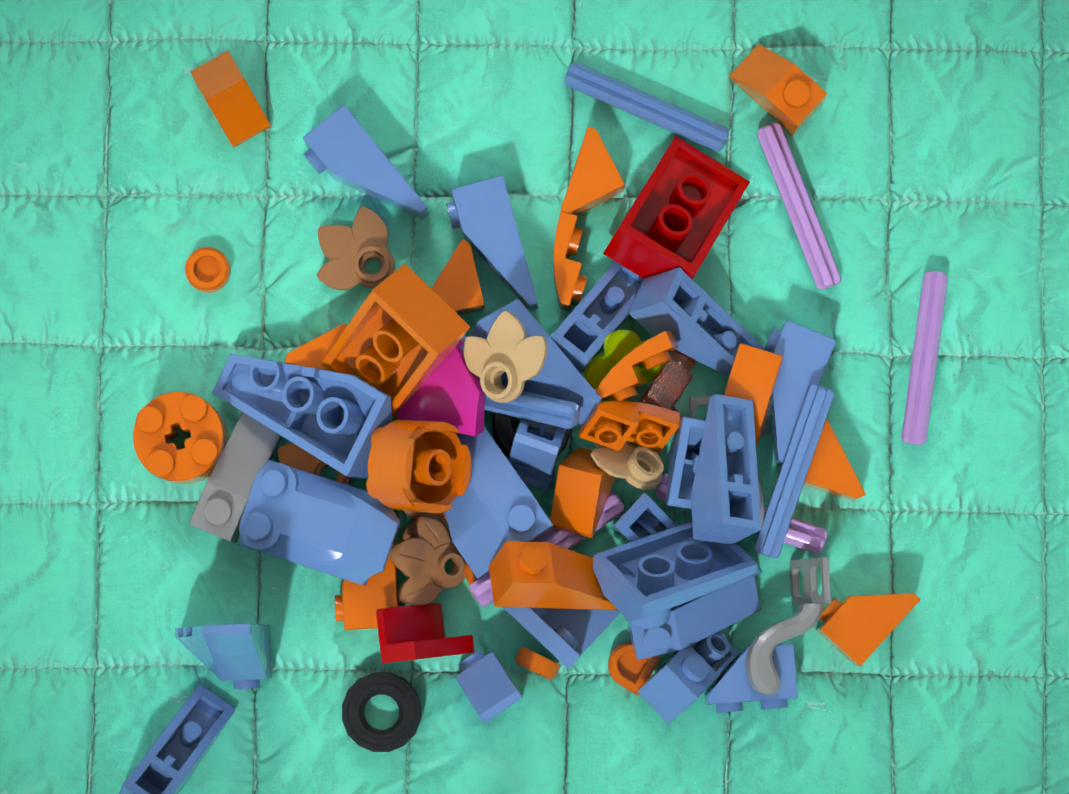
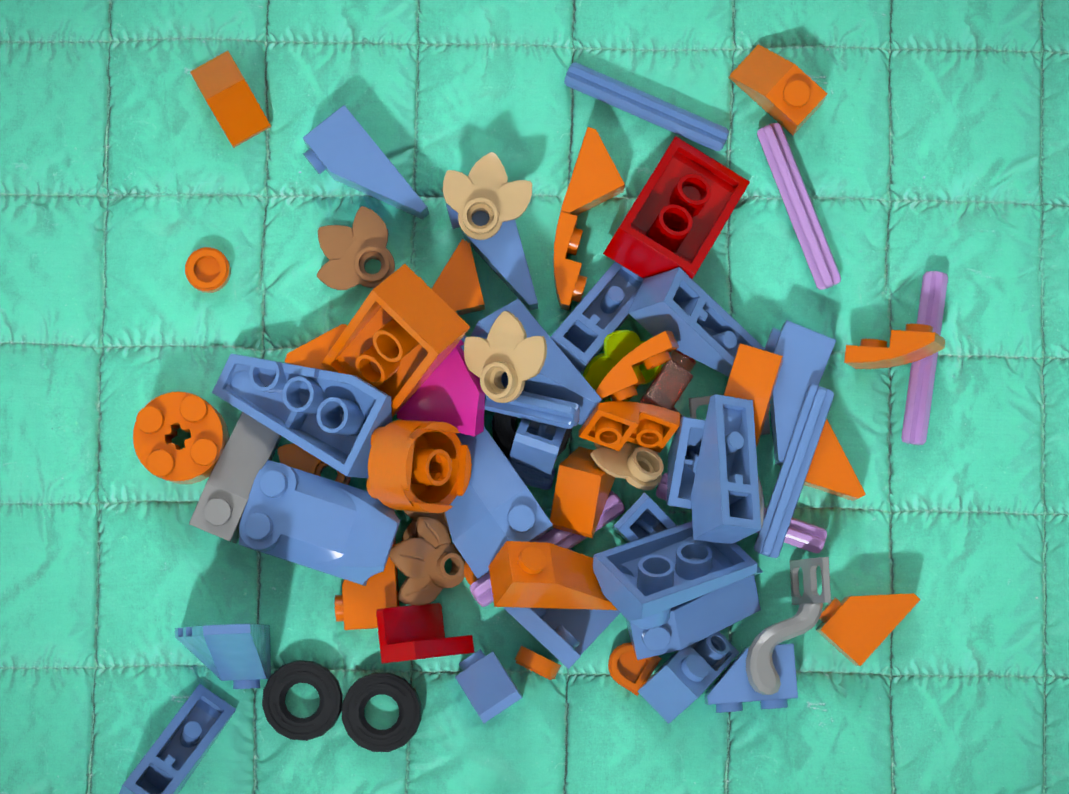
(275, 694): none -> black tyre
(486, 191): none -> tan plate
(905, 347): none -> orange slope

